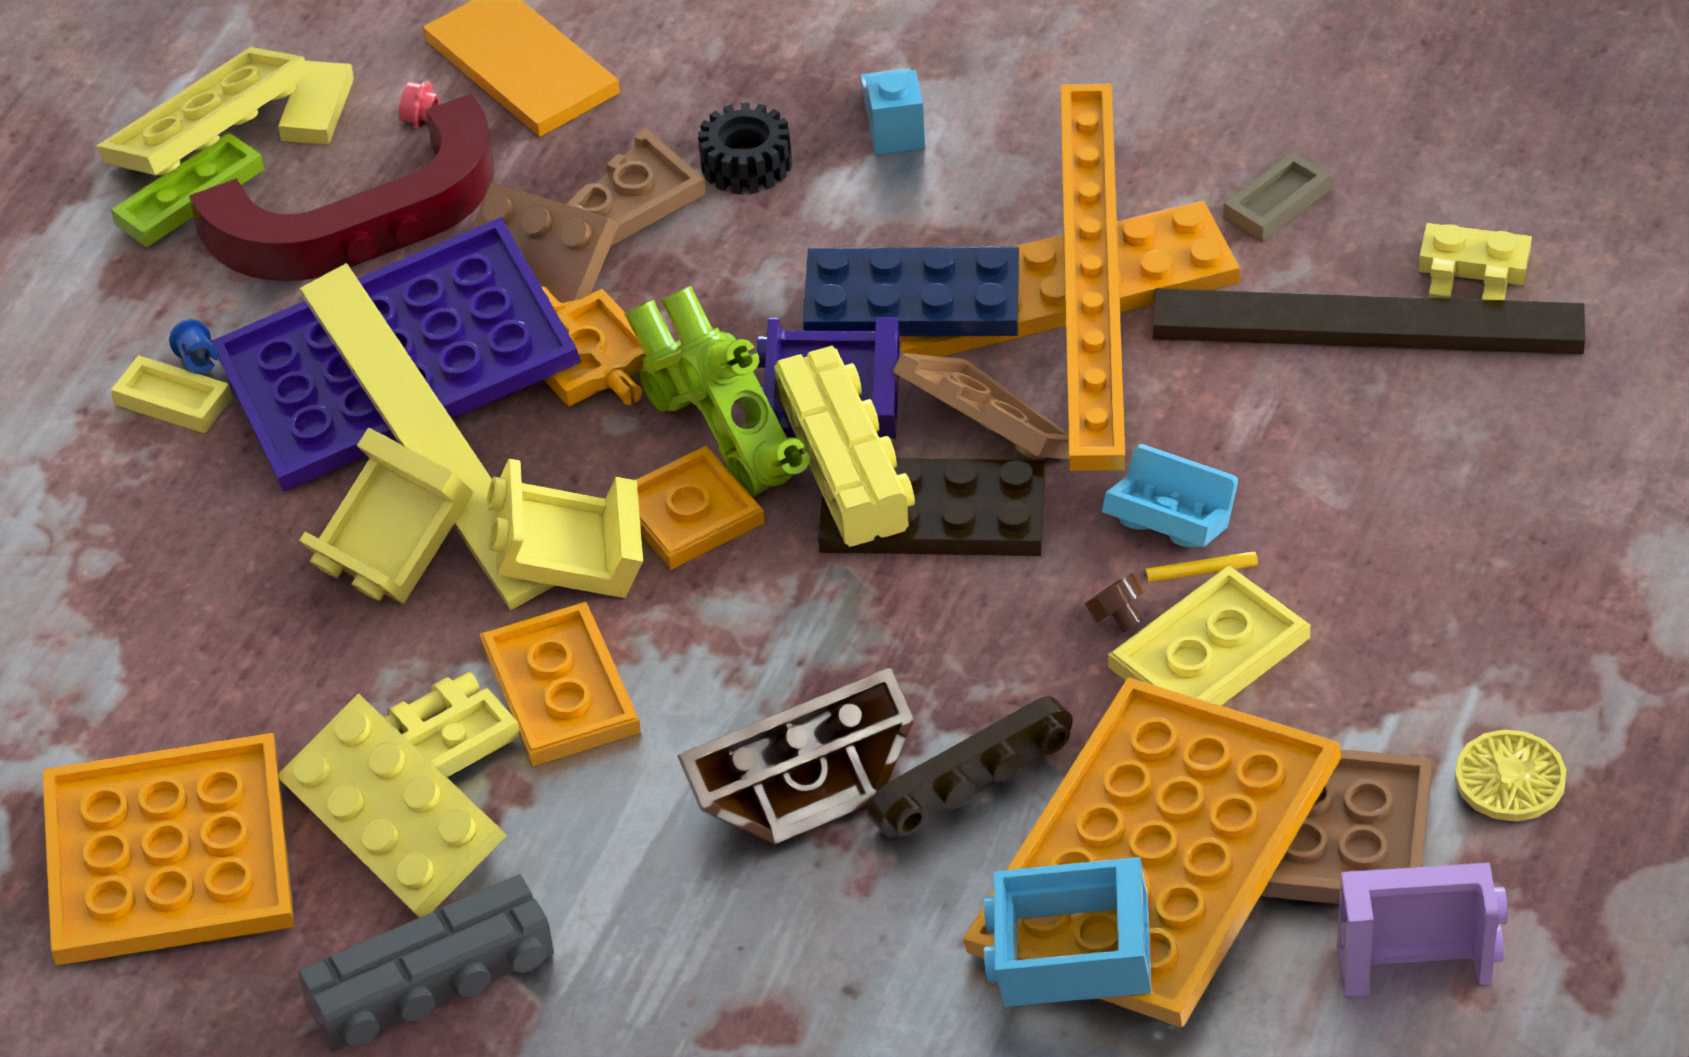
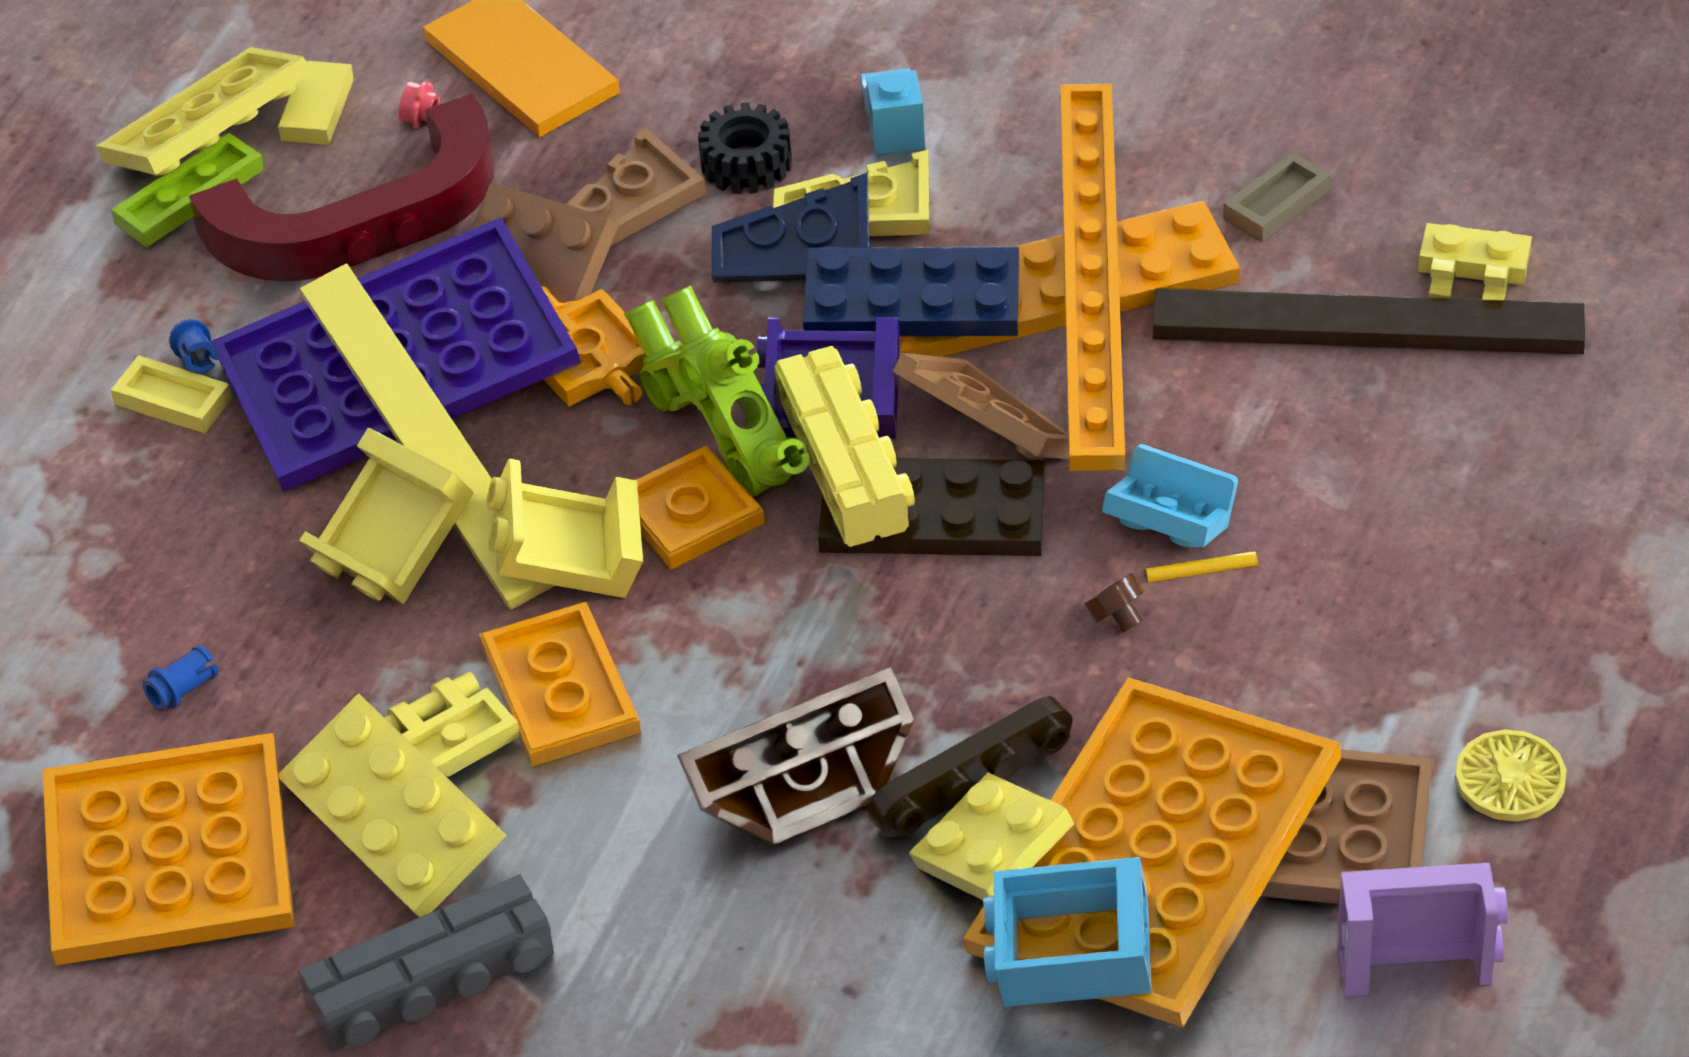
(168, 685): none -> blue pin
(776, 240): none -> dark blue wing
(896, 195): none -> light yellow wing
(990, 831): none -> light yellow plate
(1212, 640): light yellow tile -> none

